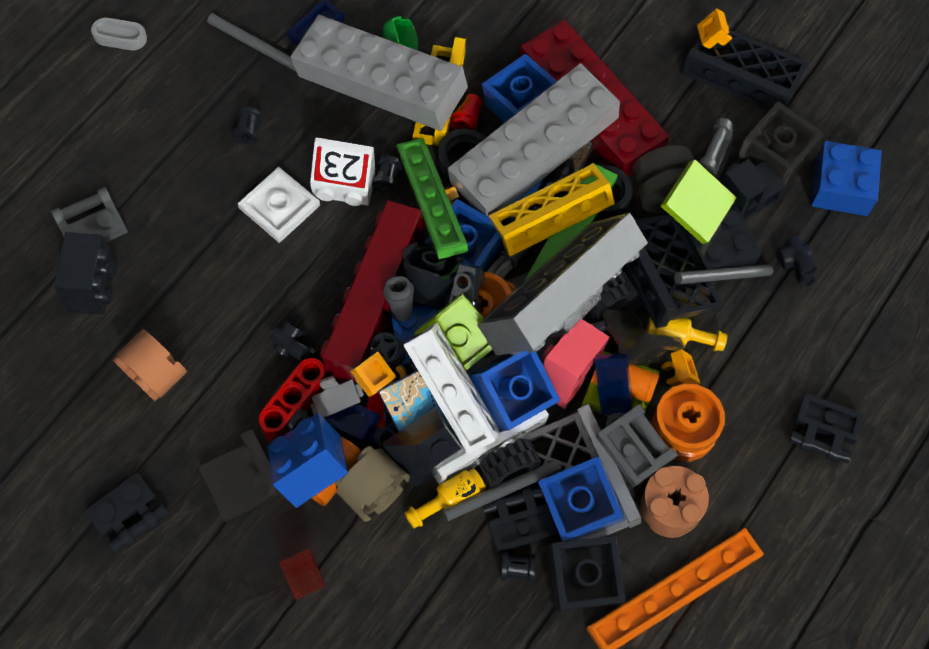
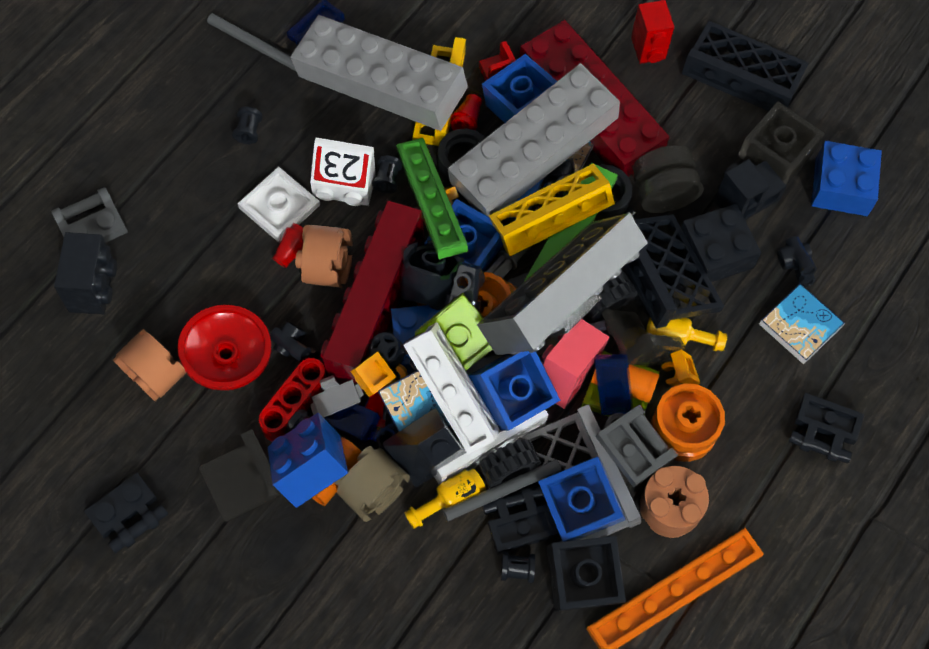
(119, 33): light grey tile -> none
(223, 331): none -> red dish
(289, 245): none -> red cone
(302, 574): clear red panel -> none
(325, 255): none -> nougat brick
(399, 295): dark grey cone -> none
(400, 32): green hair -> none
(495, 64): none -> red panel
(652, 31): none -> red brick
(698, 201): tile -> none
(714, 29): light orange tile -> none
(719, 148): dark grey plate -> none
(723, 274): dark grey bar -> none
(801, 323): none -> tile

